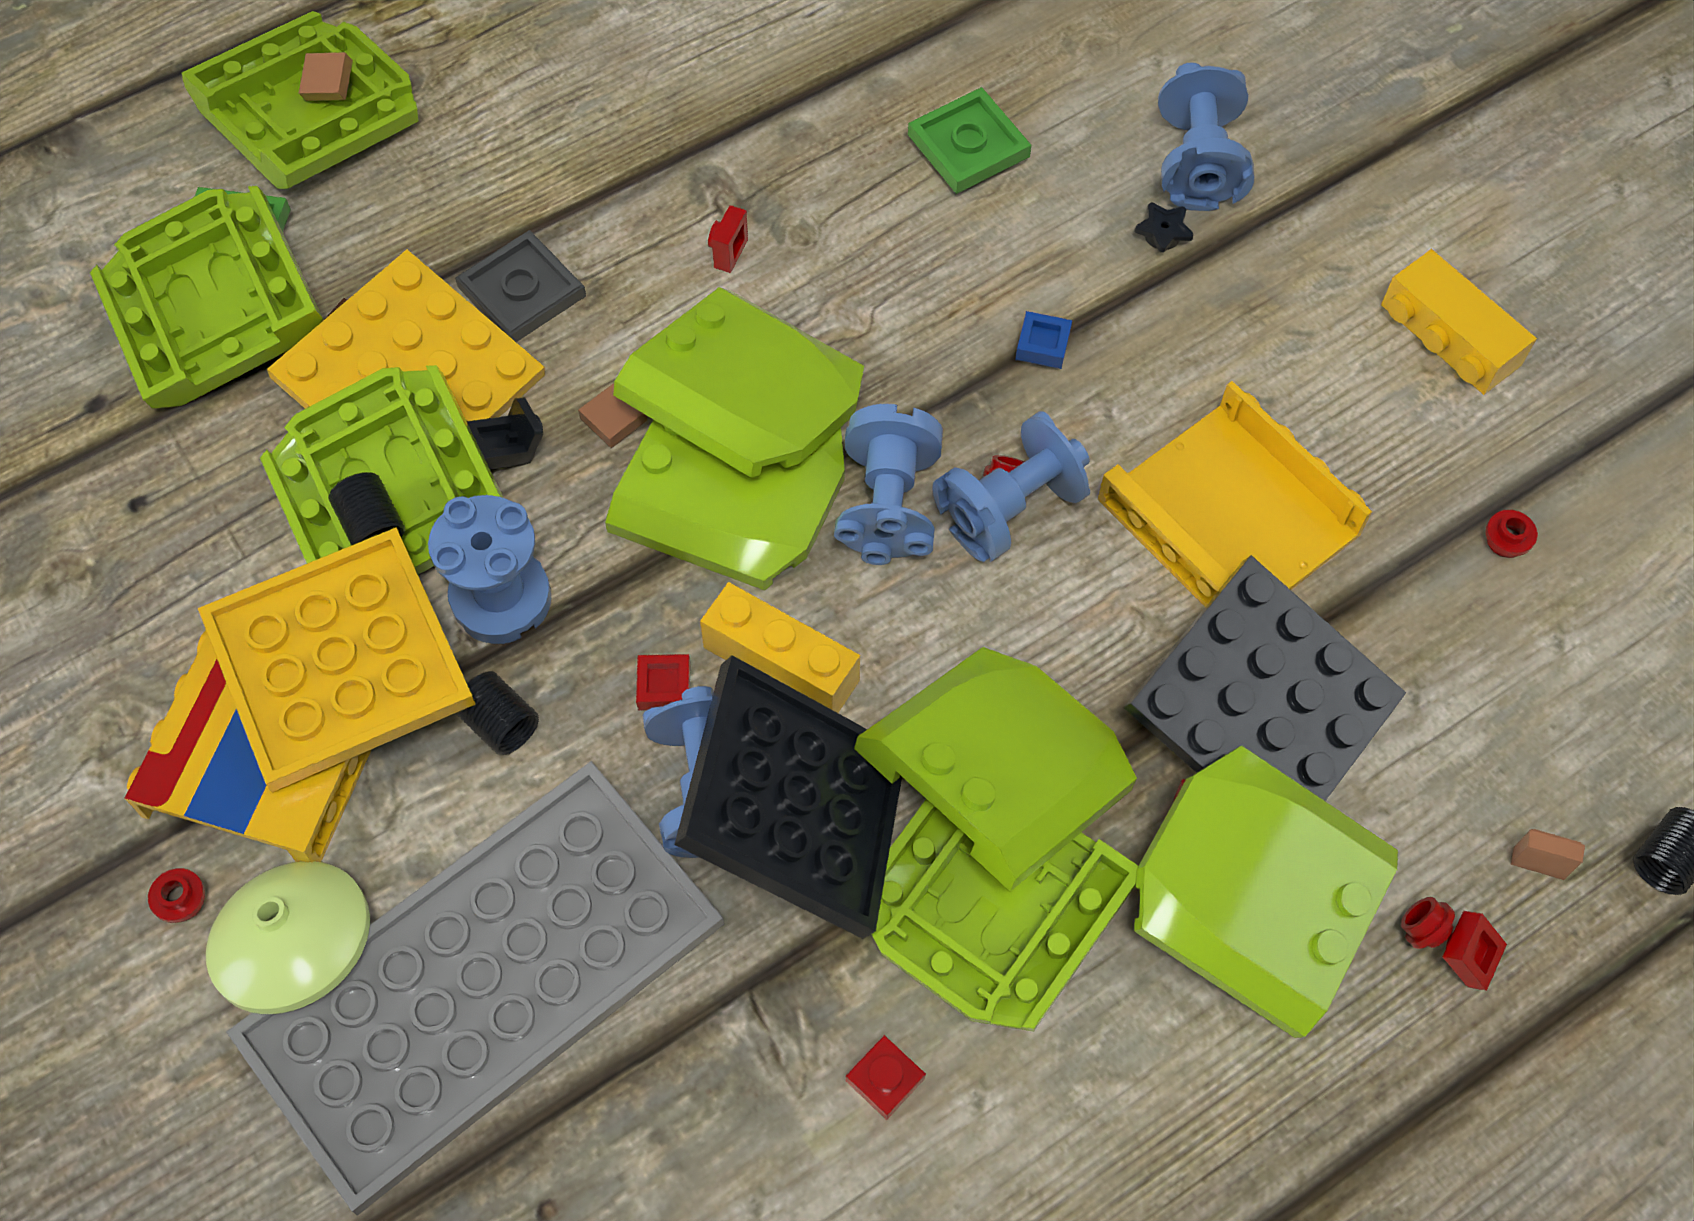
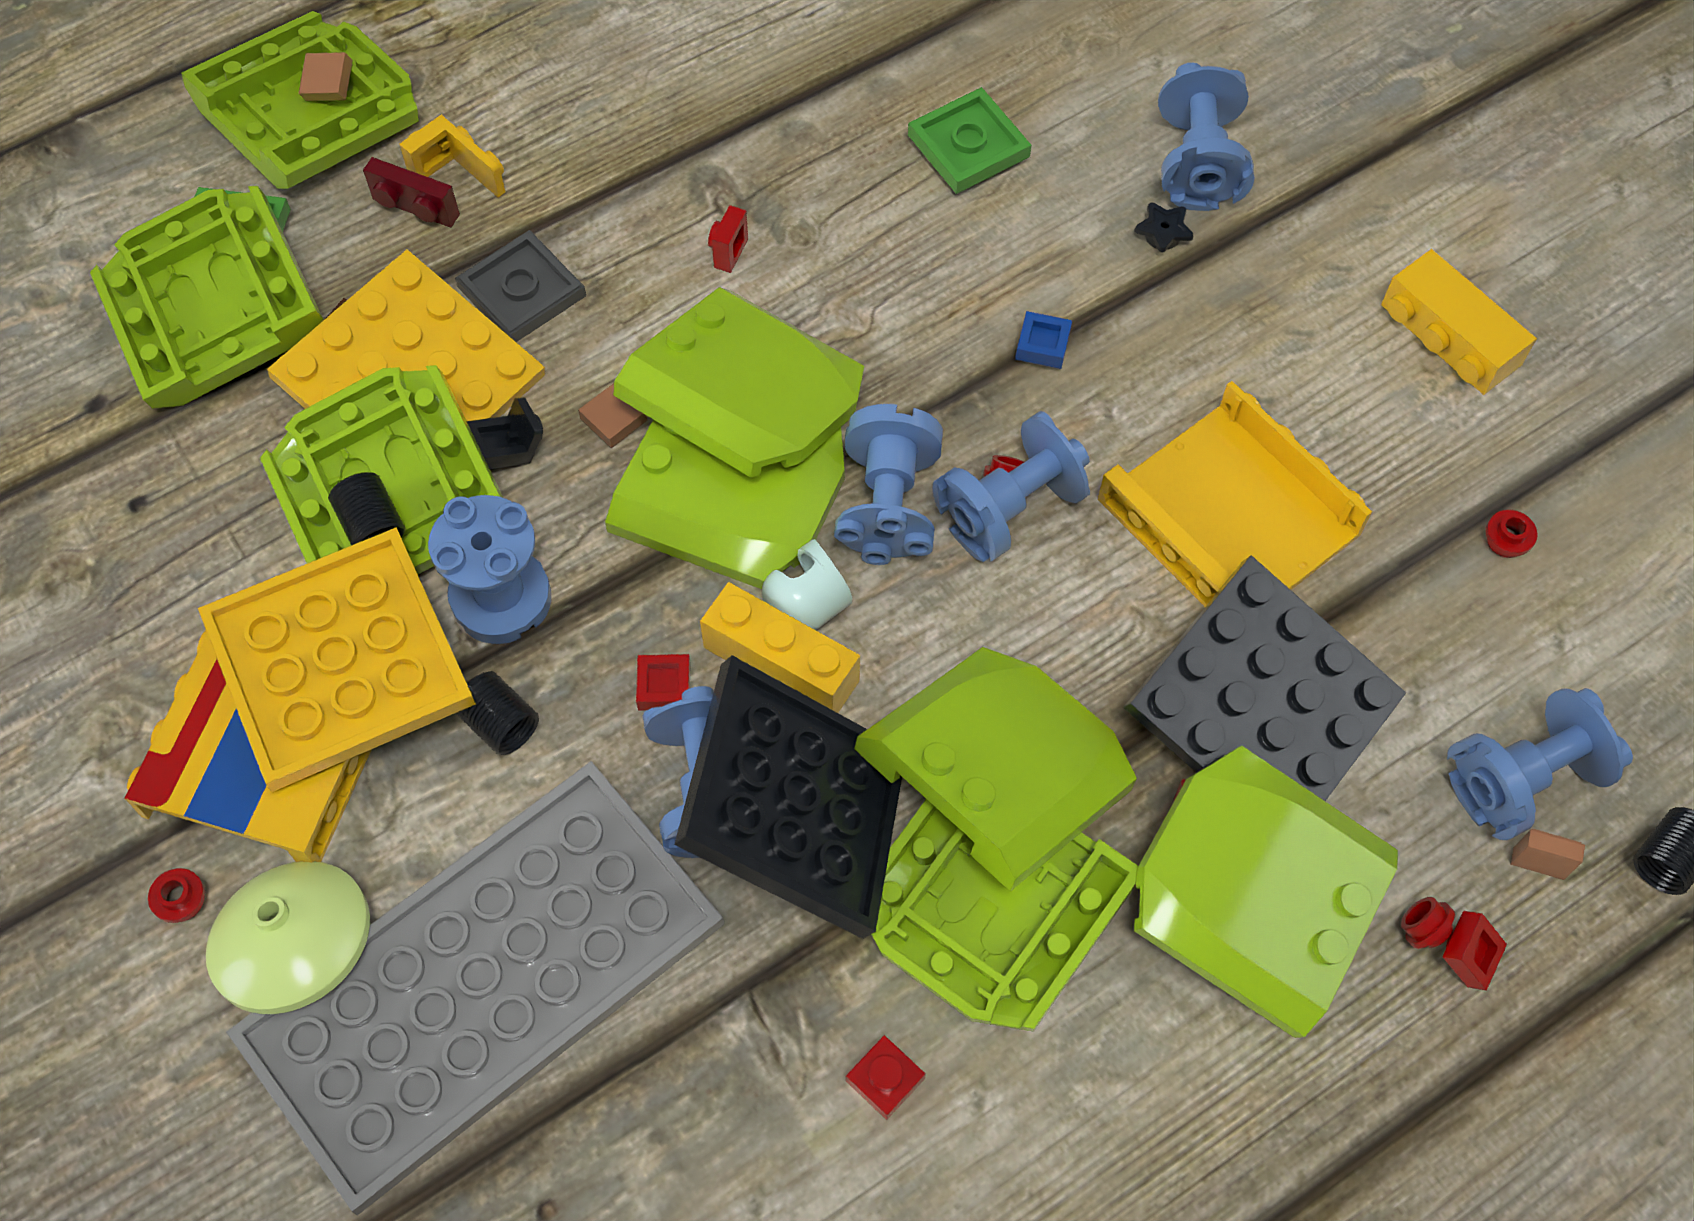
(411, 192): none -> dark red plate
(440, 143): none -> yellow bracket
(812, 596): none -> light aqua helmet
(1500, 782): none -> medium blue piece

